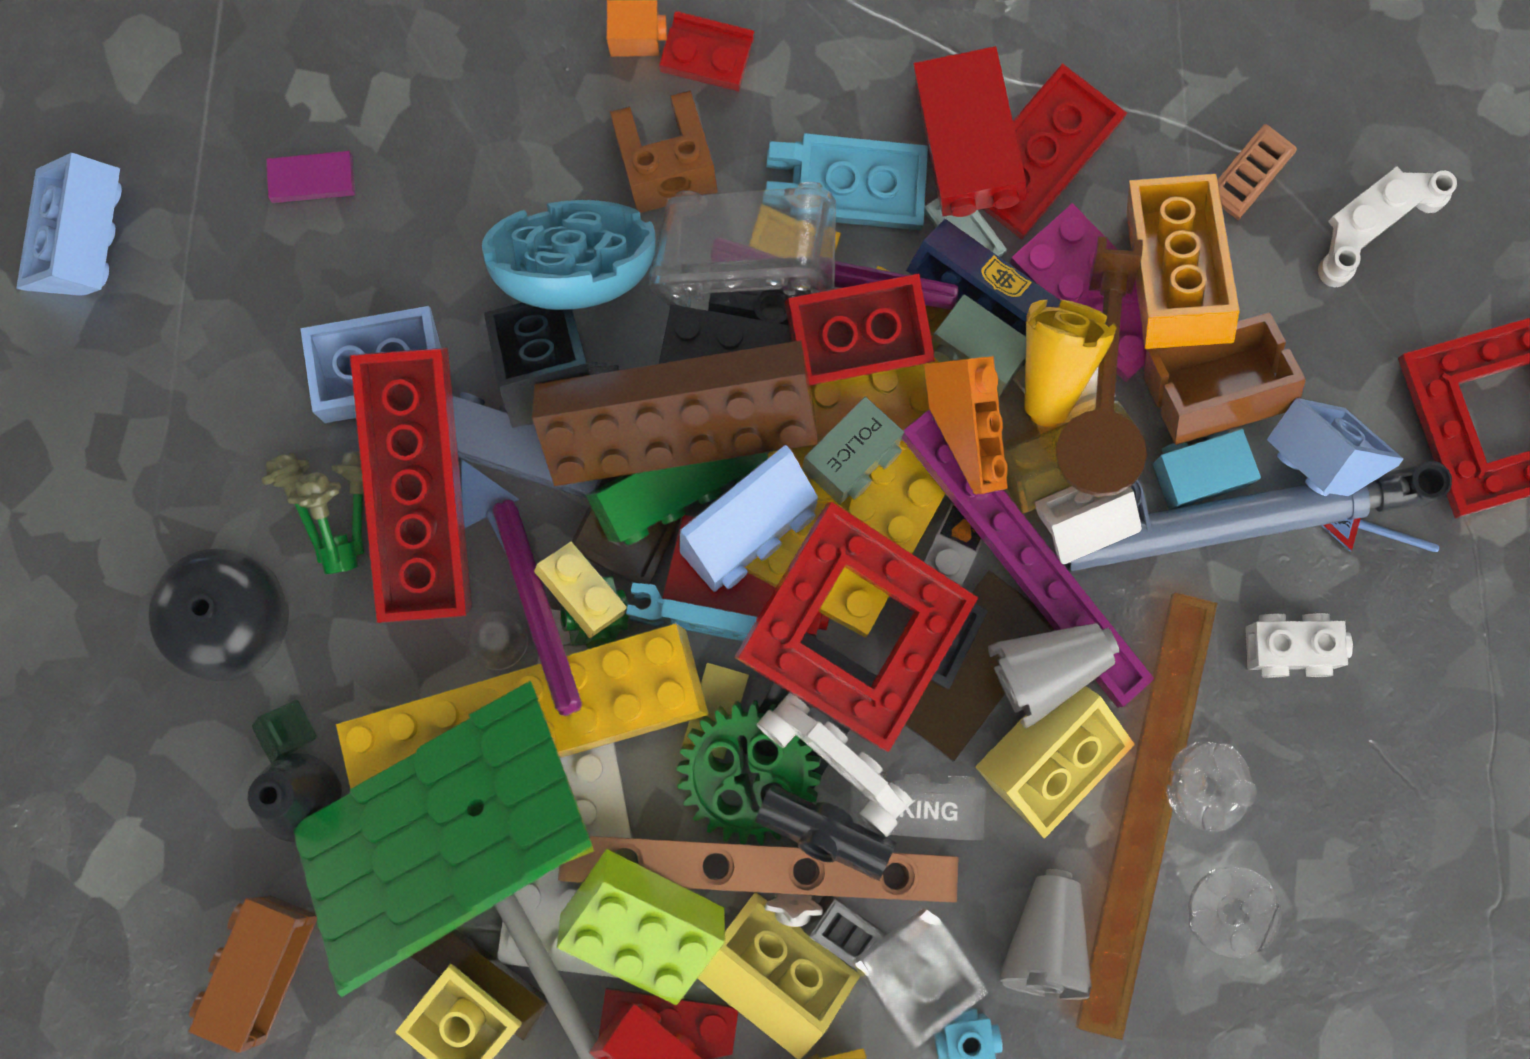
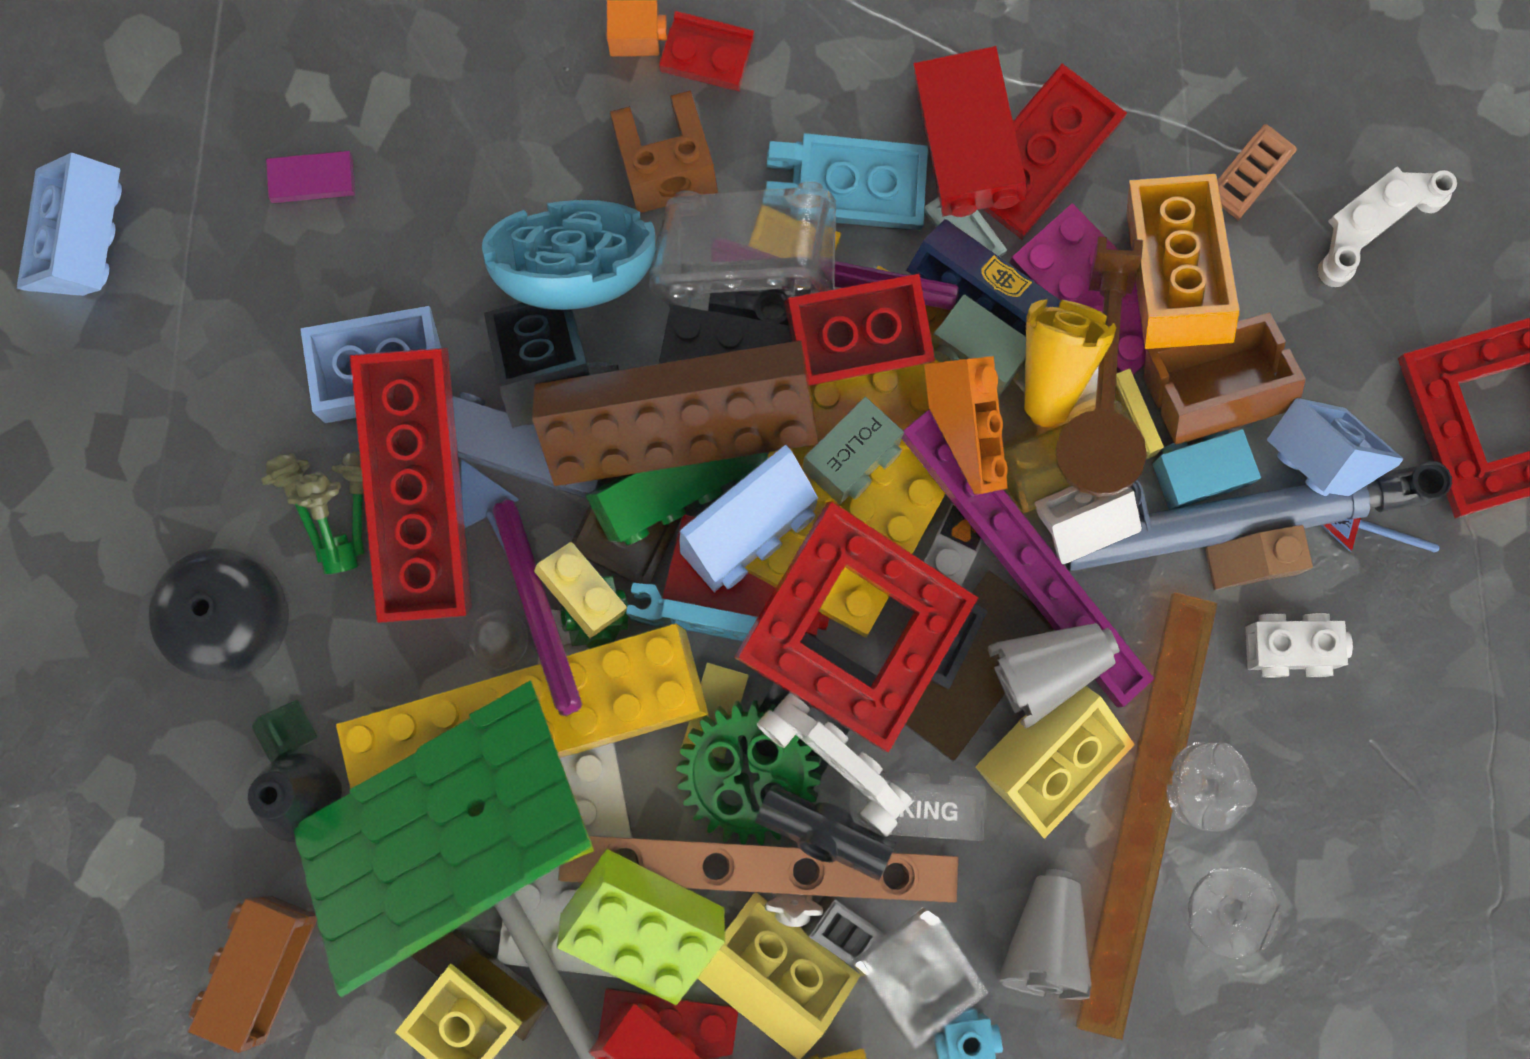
(1132, 401): none -> light yellow tile
(1259, 557): none -> medium nougat slope

